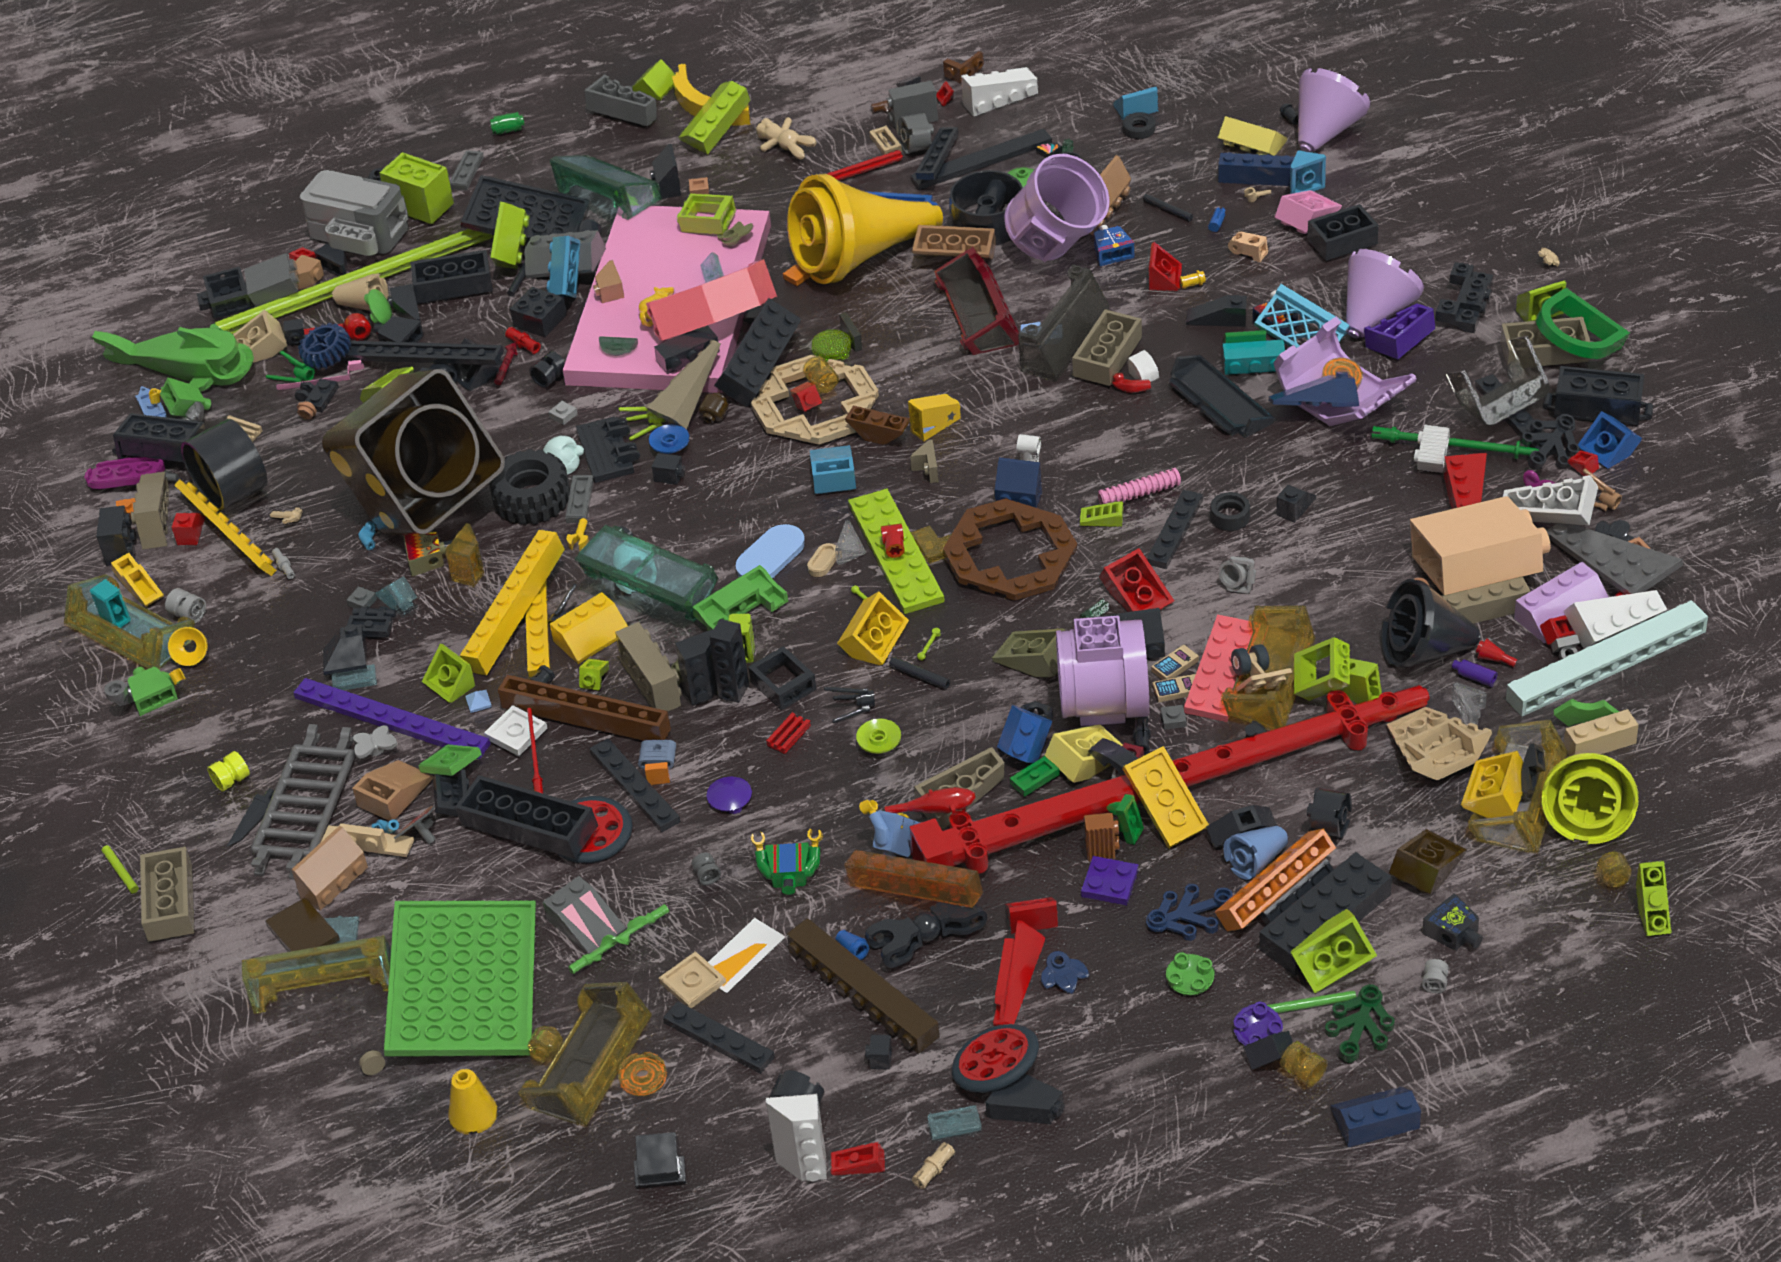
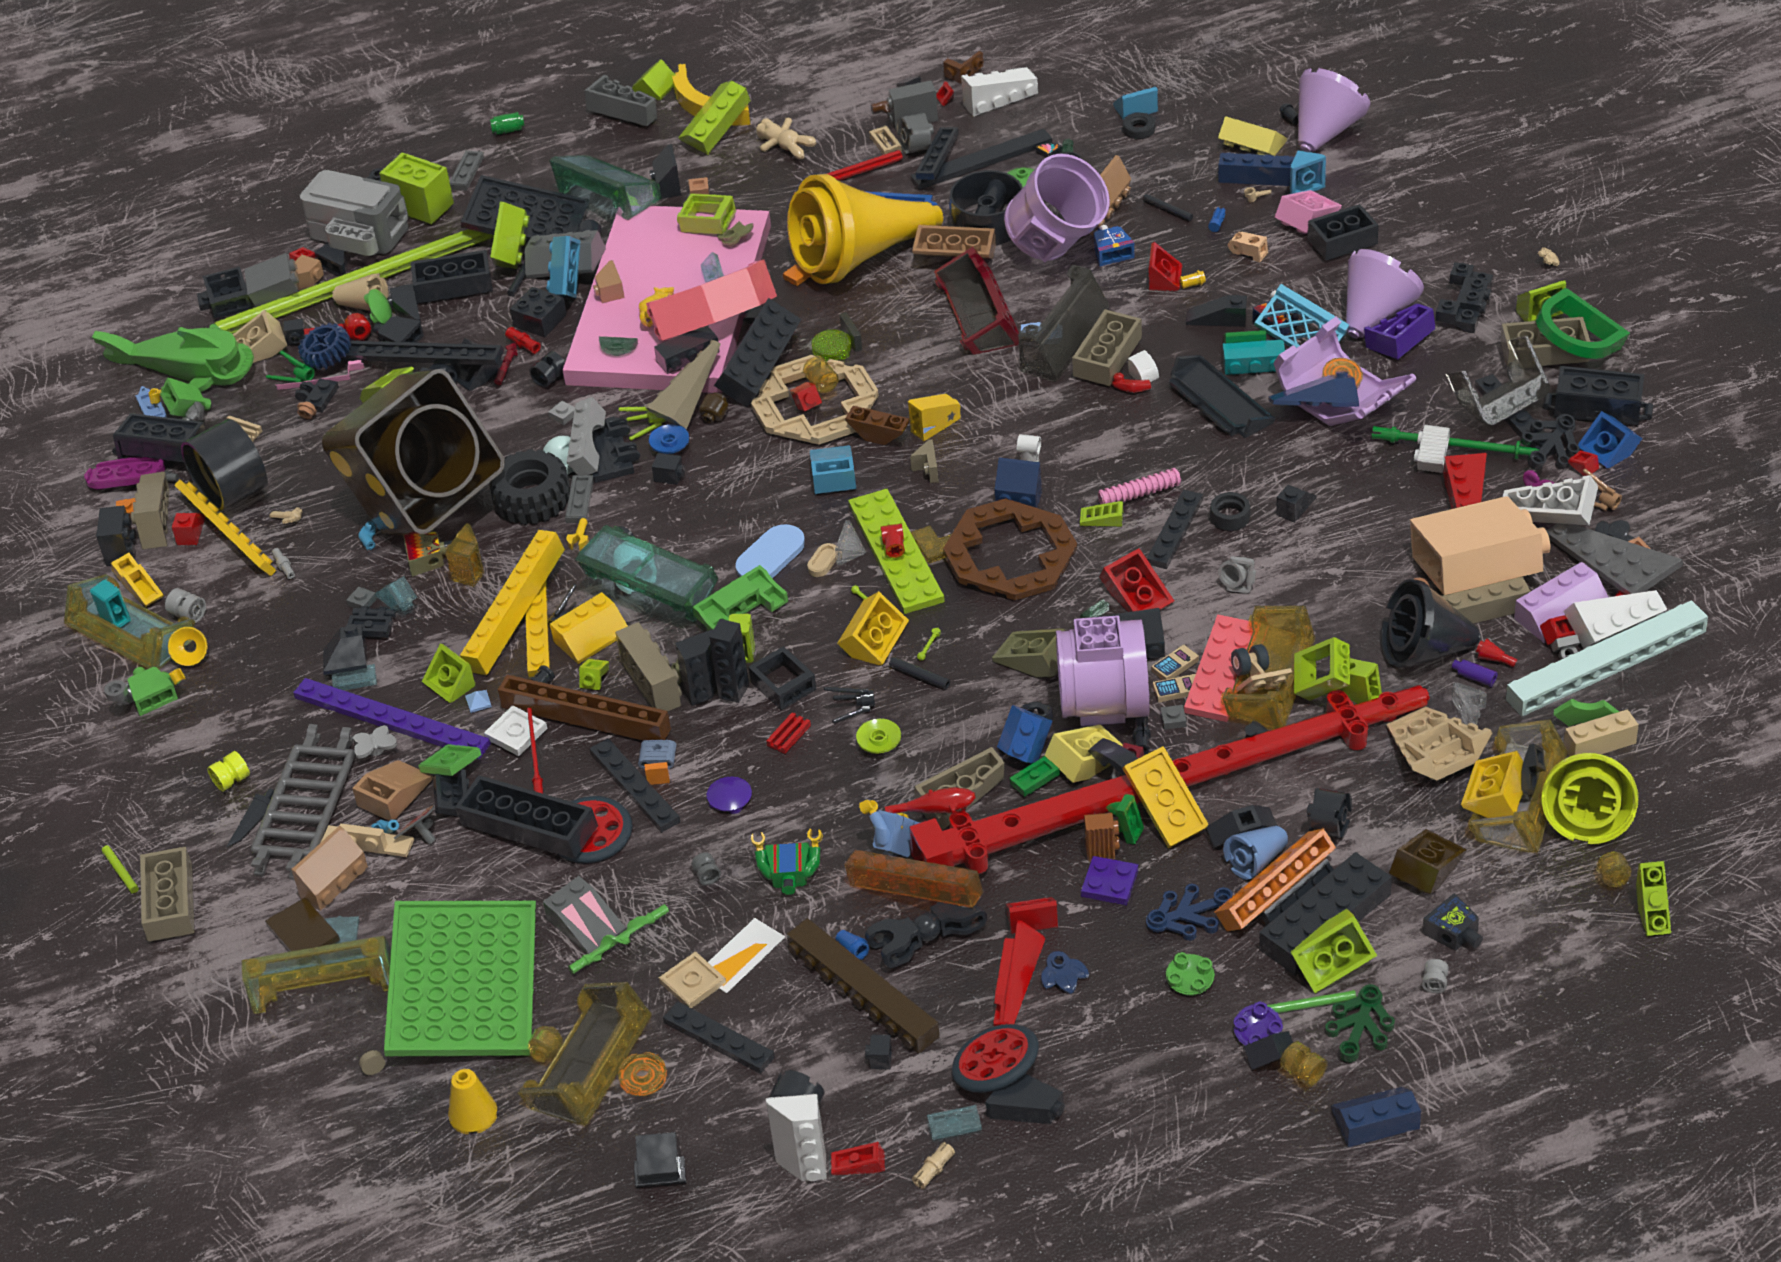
(582, 453): none -> light grey arch

